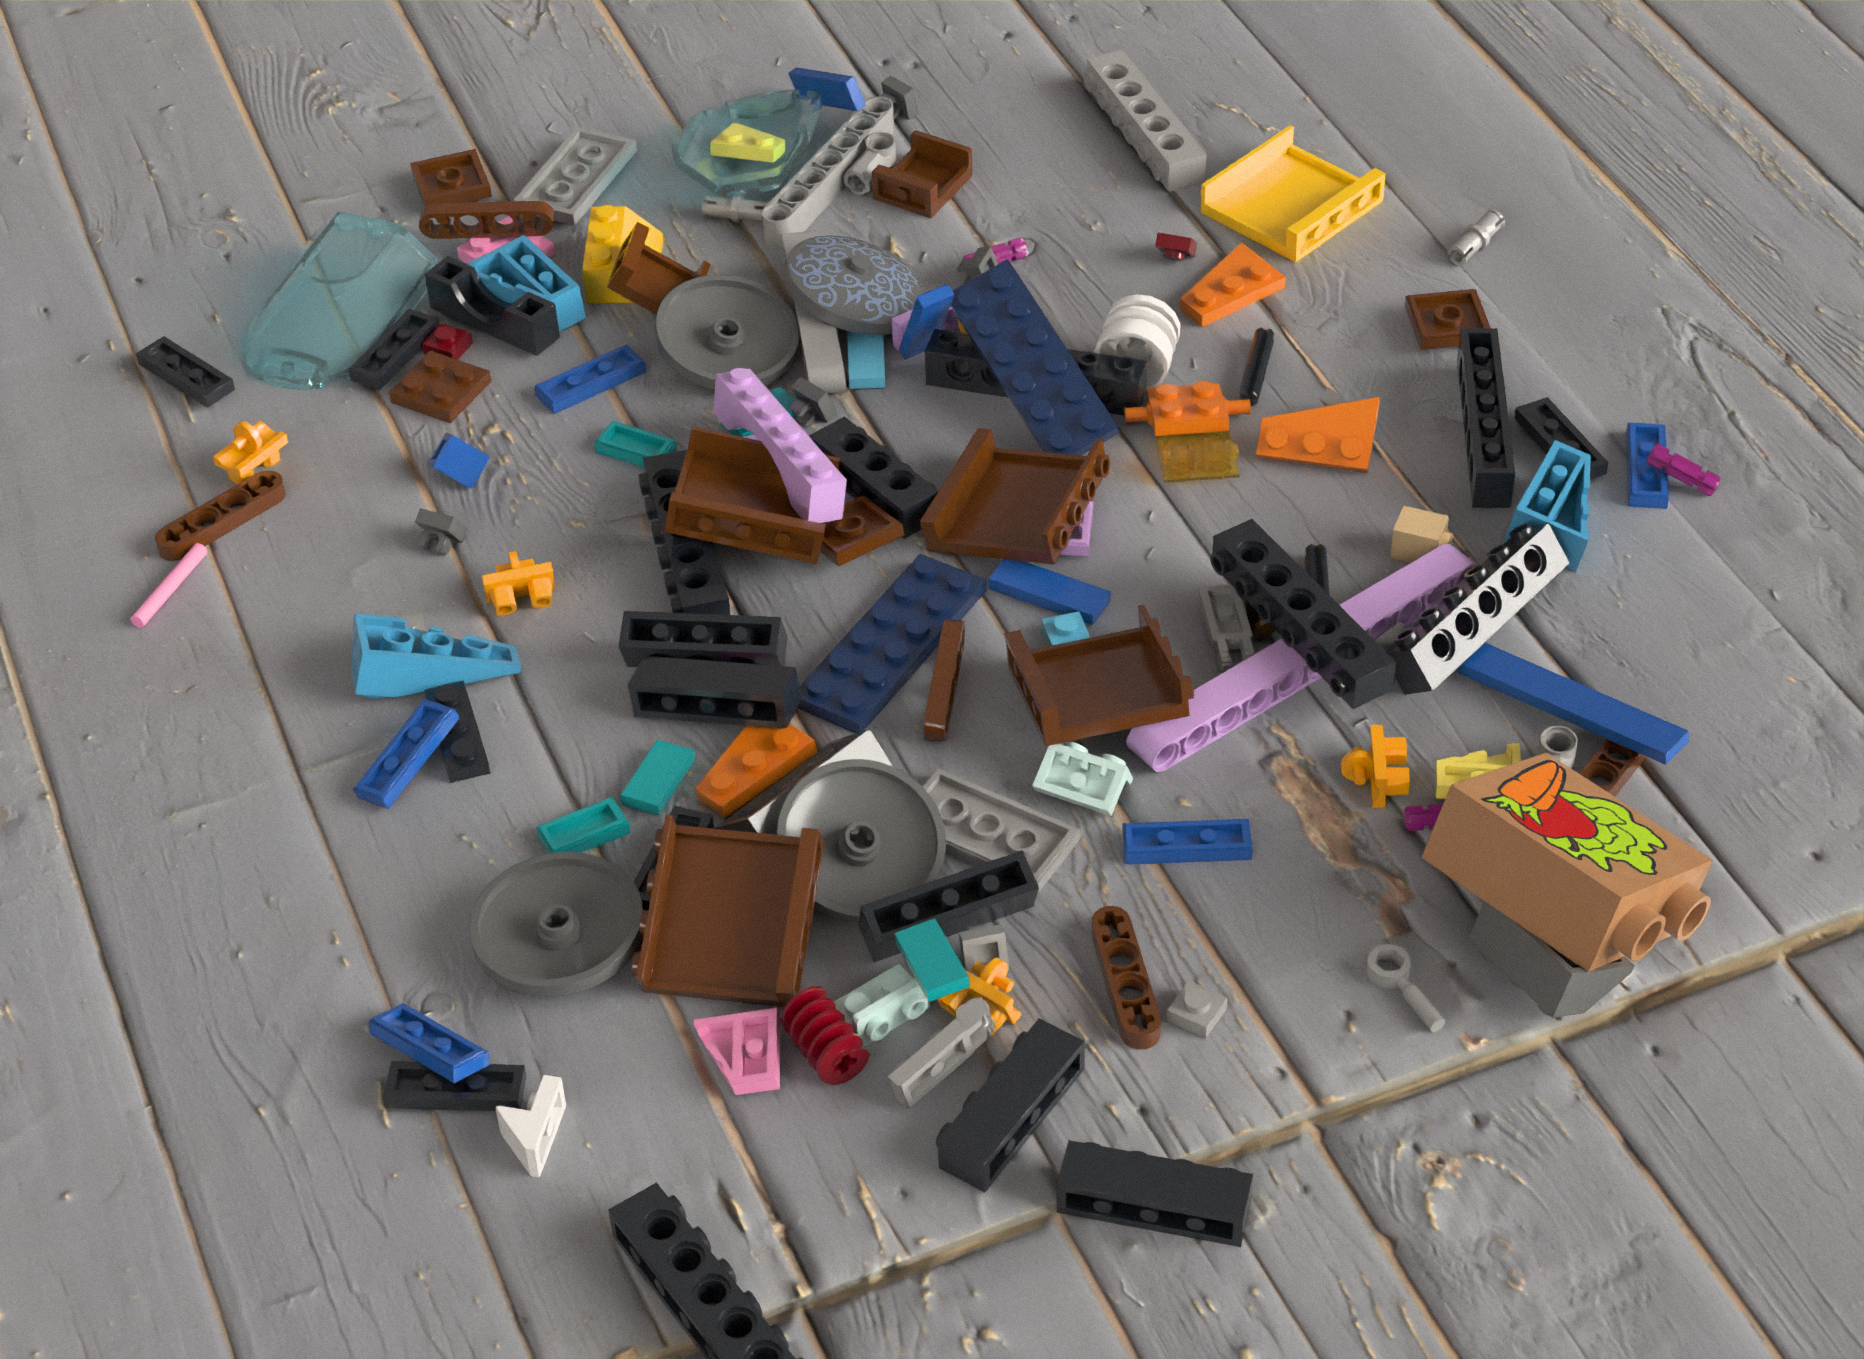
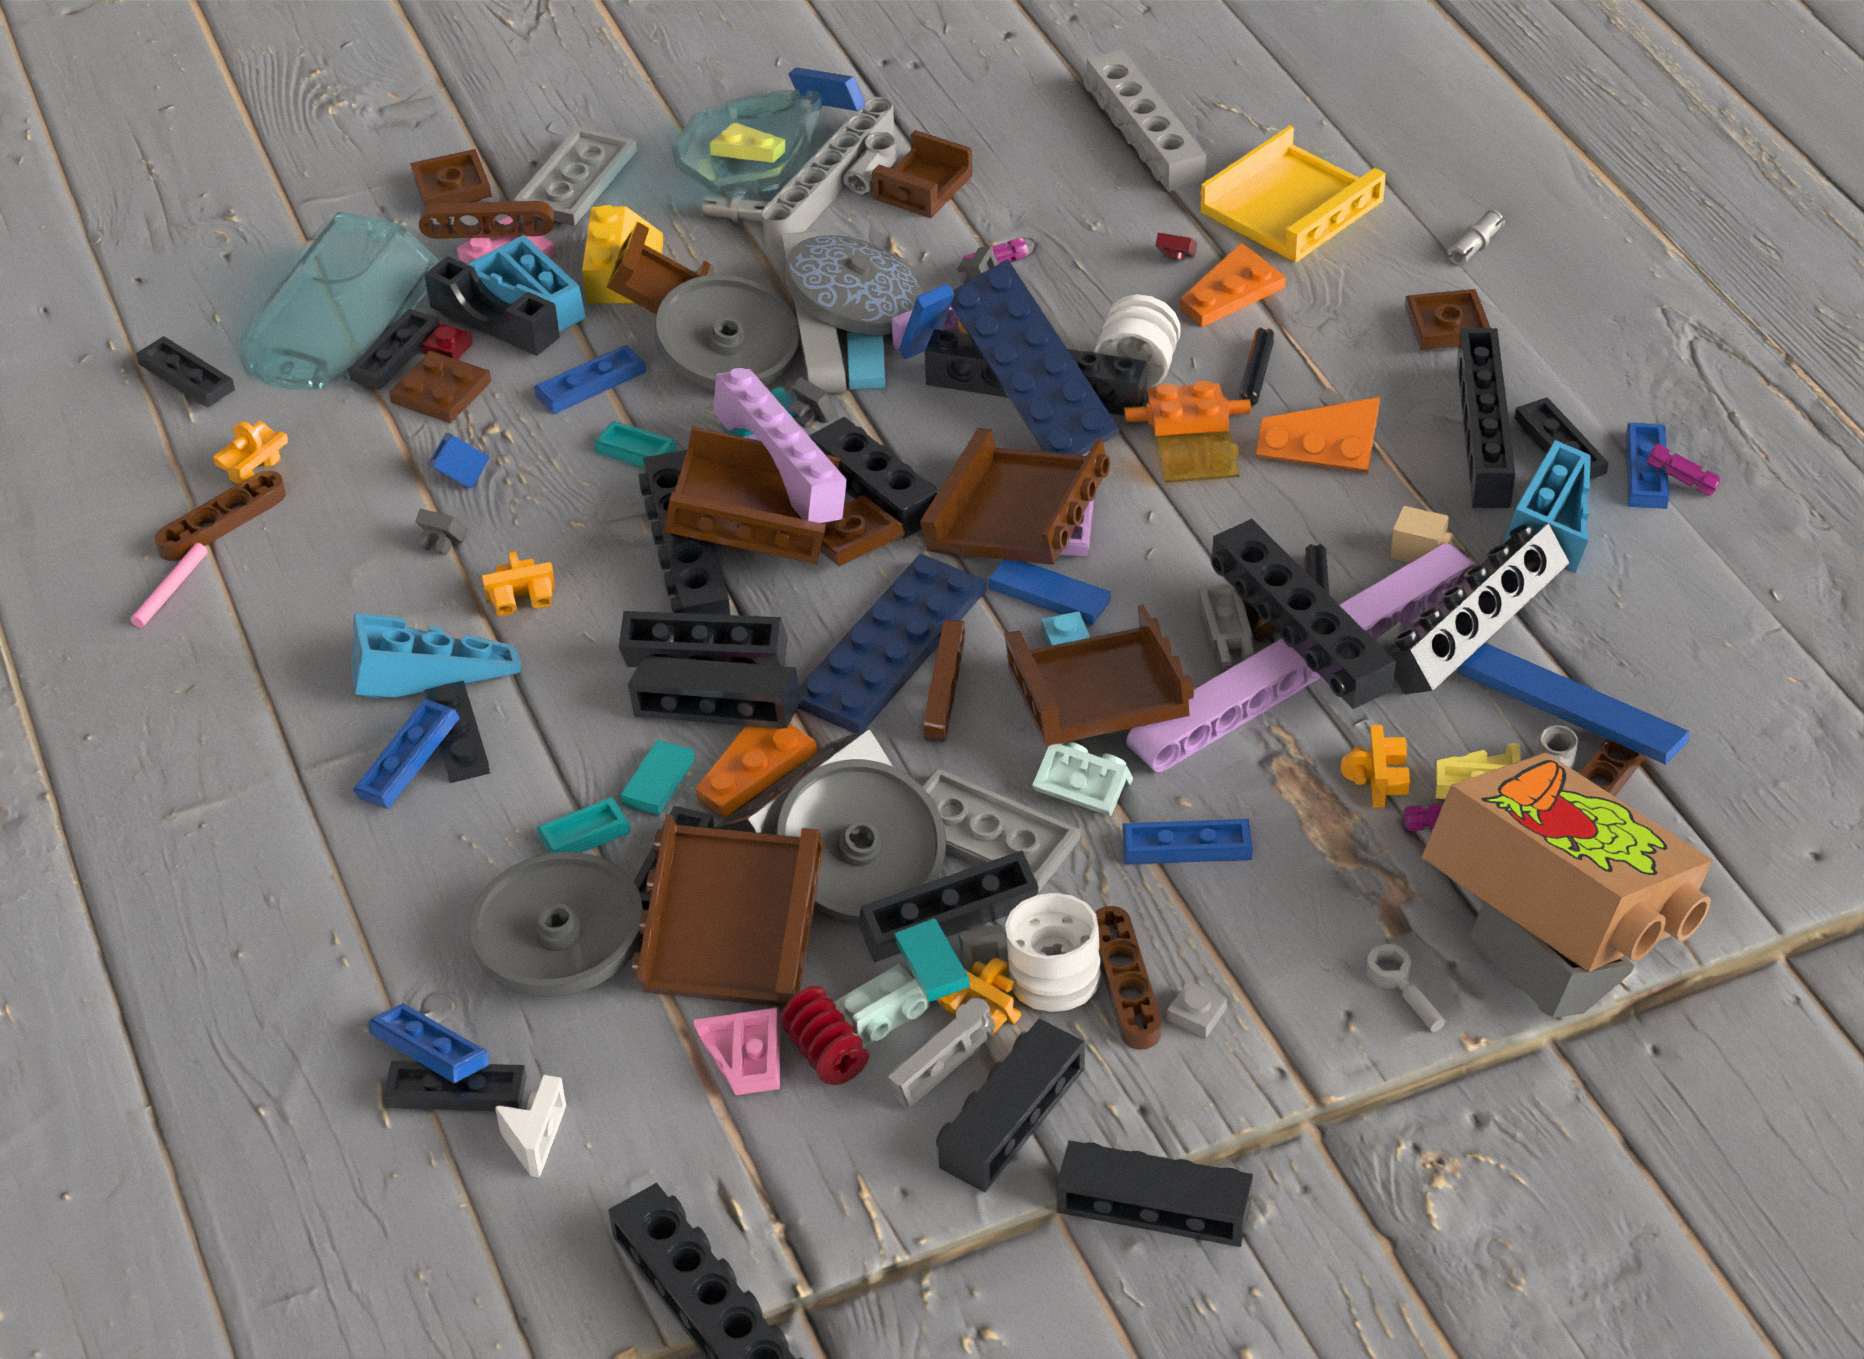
(901, 96): dark grey tile -> none
(1053, 952): none -> white wheel

